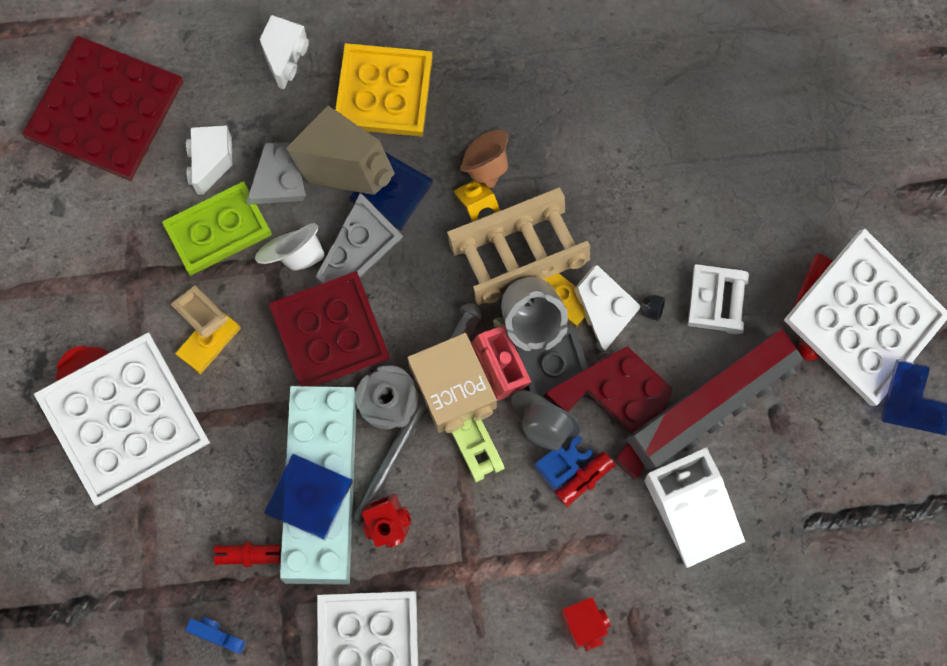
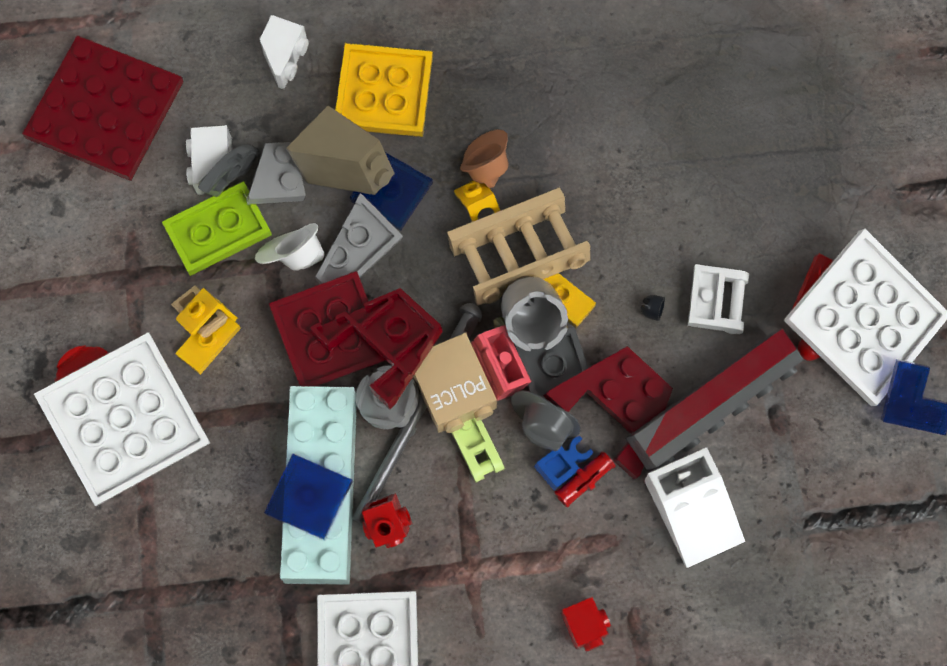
(200, 310): none -> yellow bracket
(208, 630): blue plate -> none
(232, 165): none -> dark grey tile
(247, 554): red pin -> none
(396, 330): none -> dark red wing
(605, 305): white wing -> none

